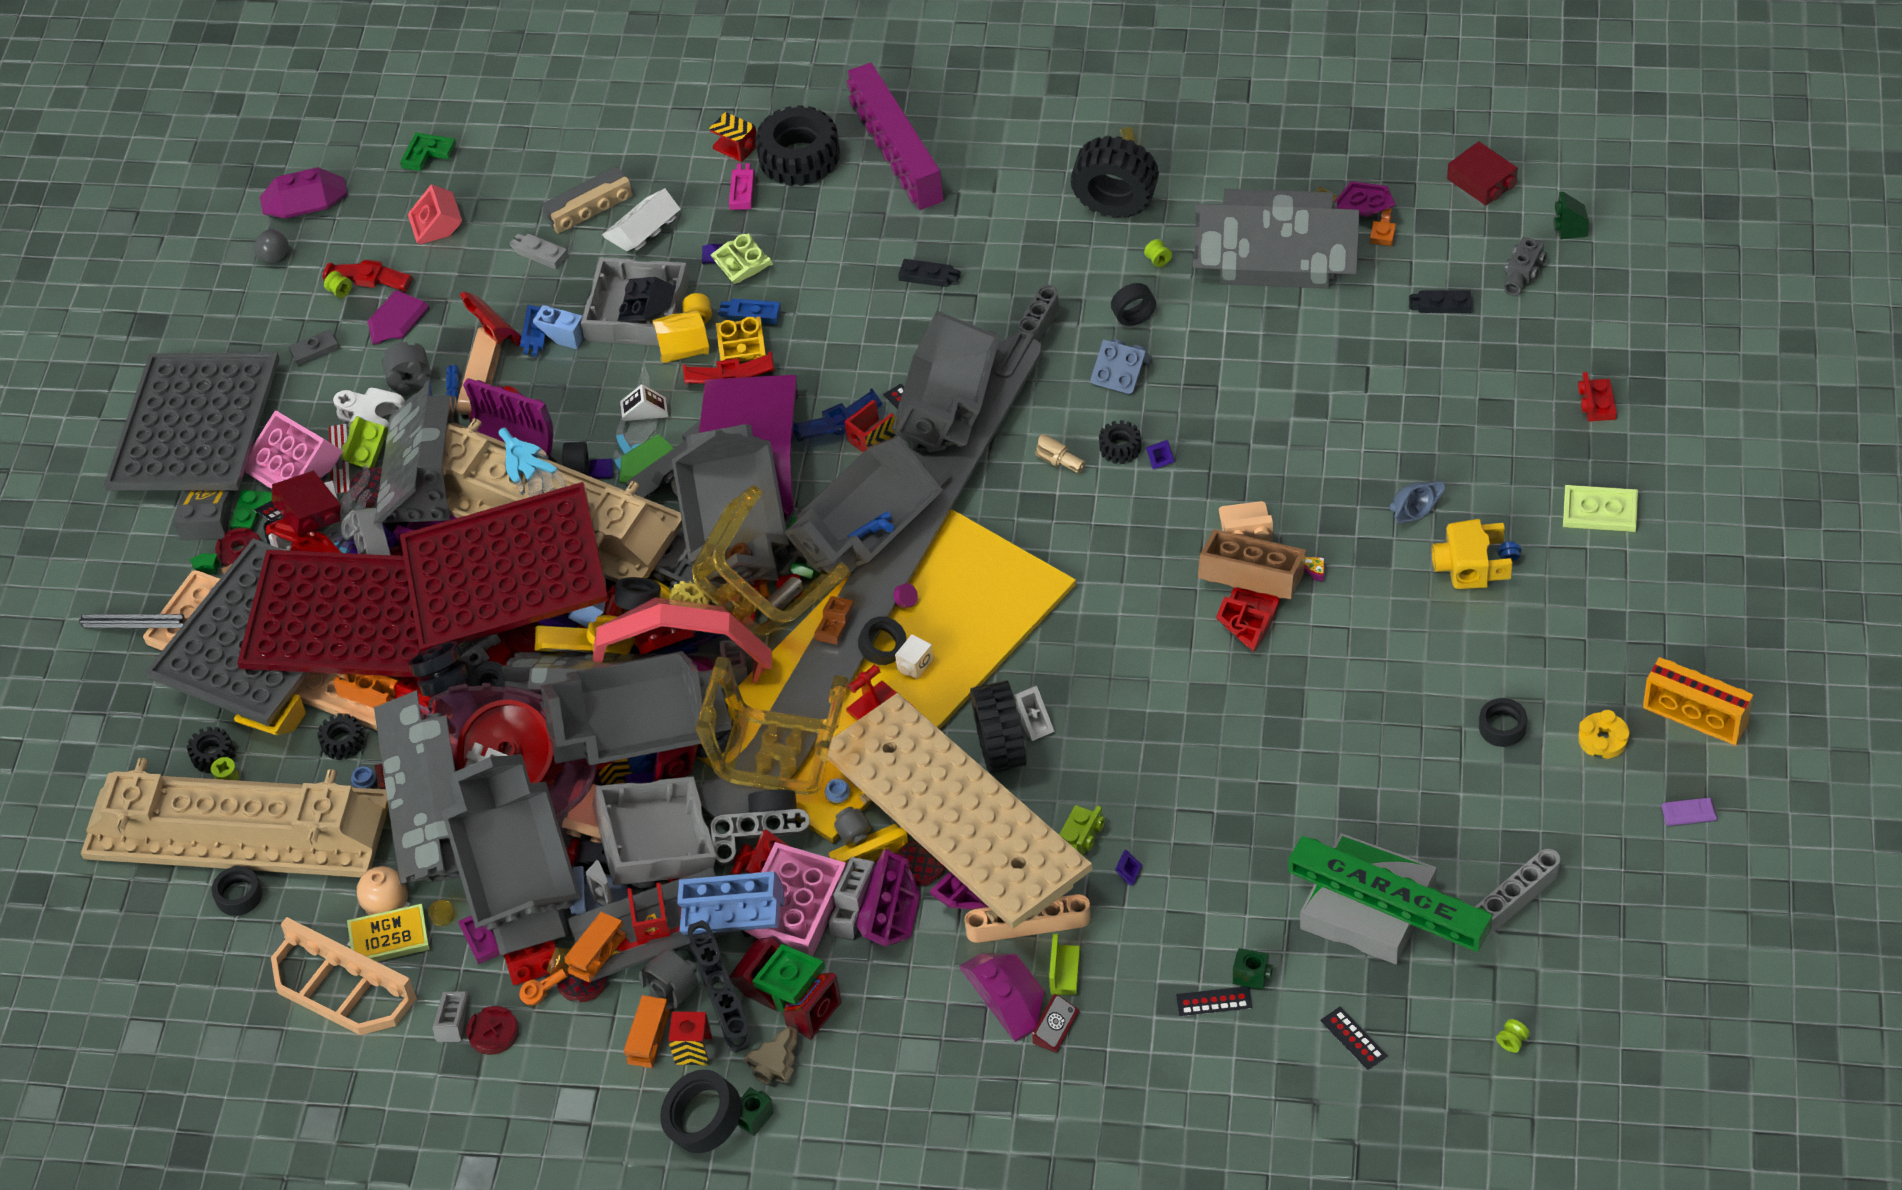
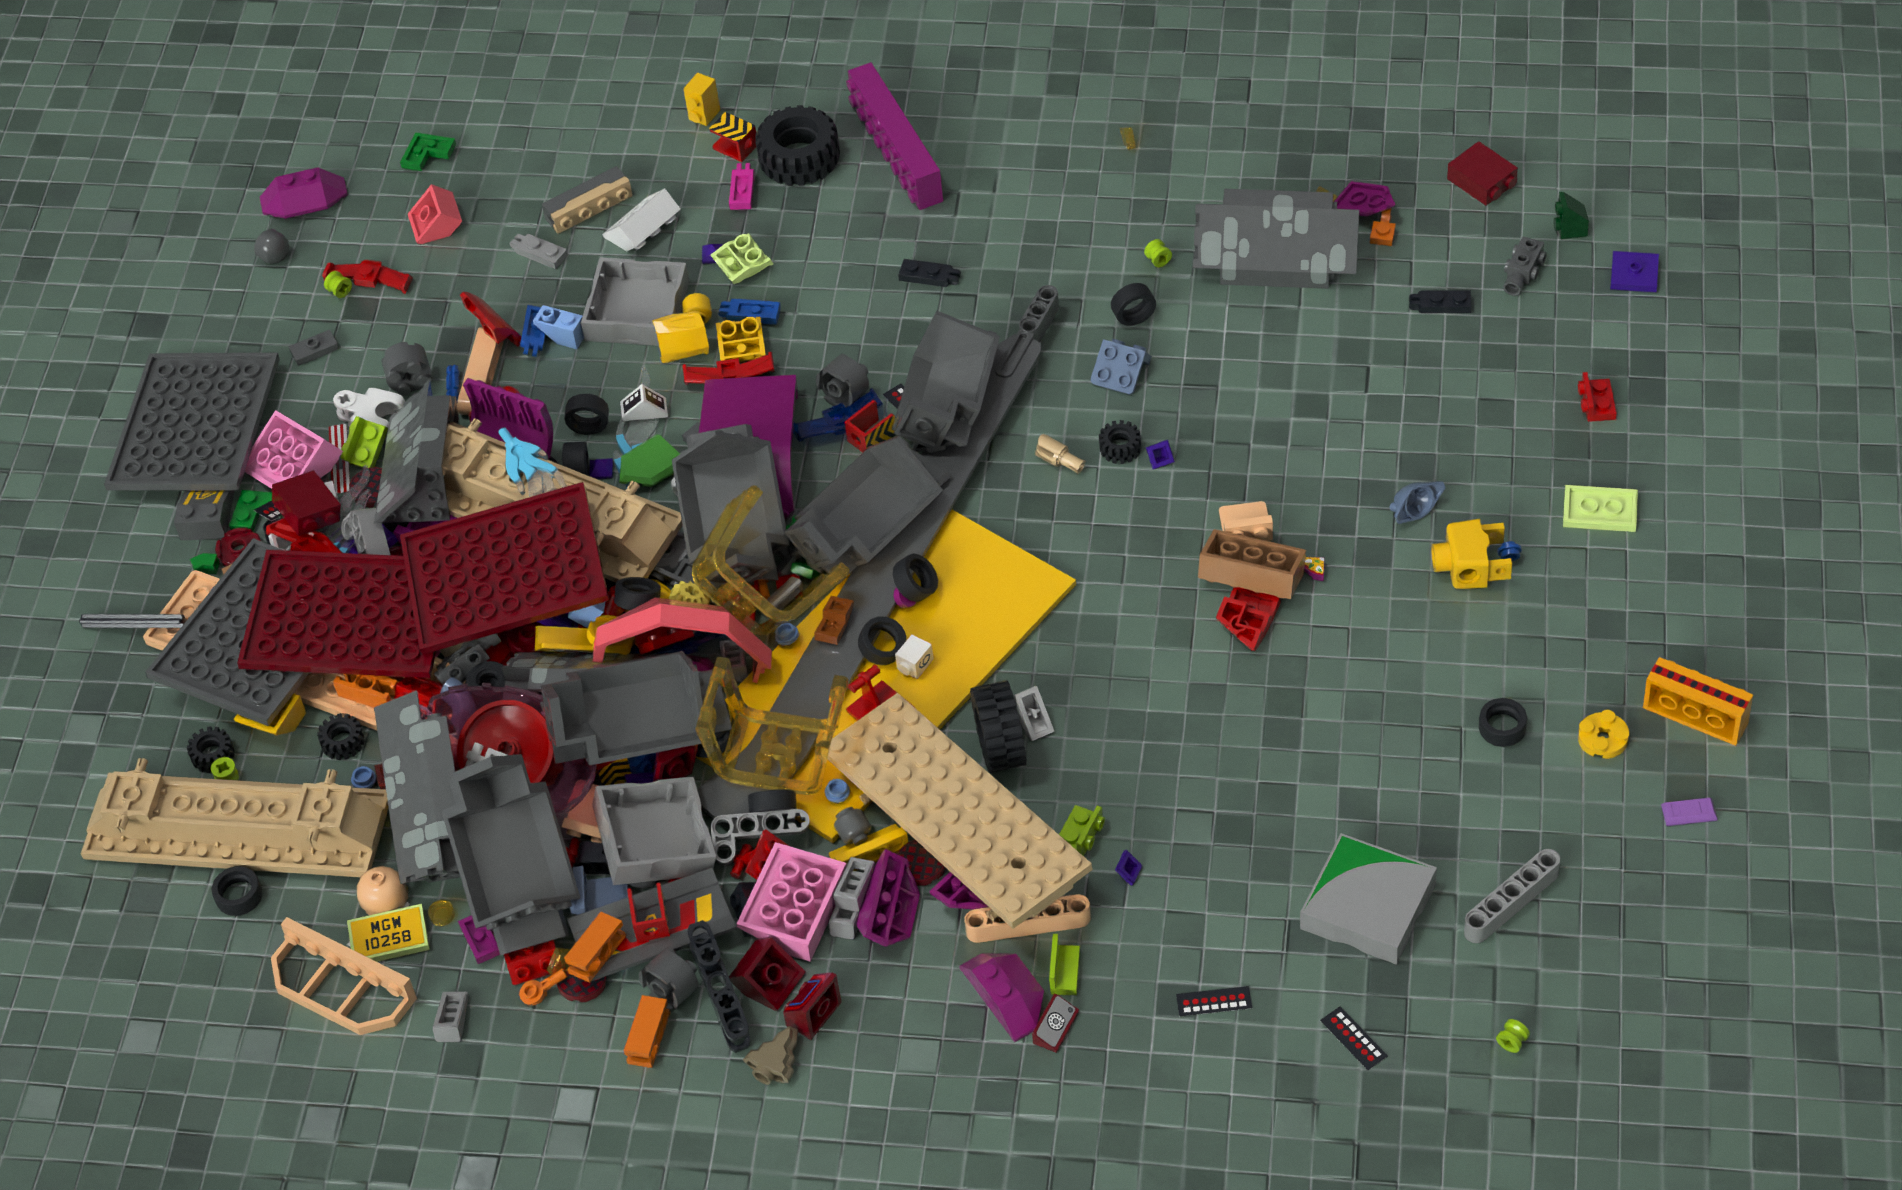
(395, 317): magenta tile -> none
(439, 668): black wheel -> none
(492, 1030): dark red tile -> none
(584, 425): none -> black tyre
(599, 884): light grey slope -> none
(645, 299): black slope -> none
(657, 473): dark grey bracket -> none
(687, 1037): piece -> none
(702, 99): none -> yellow piece
(718, 1129): black tyre -> none
(731, 902): medium blue brick -> none
(740, 548): reddish brown tile -> none
(754, 1120): dark green brick -> none
(786, 634): none -> medium blue plate
(788, 975): green bracket -> none
(843, 381): none -> dark grey brick
(874, 525): blue hose -> none
(925, 573): none -> black tyre
(1119, 159): black tyre -> none
(1251, 968): dark green brick -> none
(1390, 893): green brick -> none
(1634, 271): none -> dark purple plate

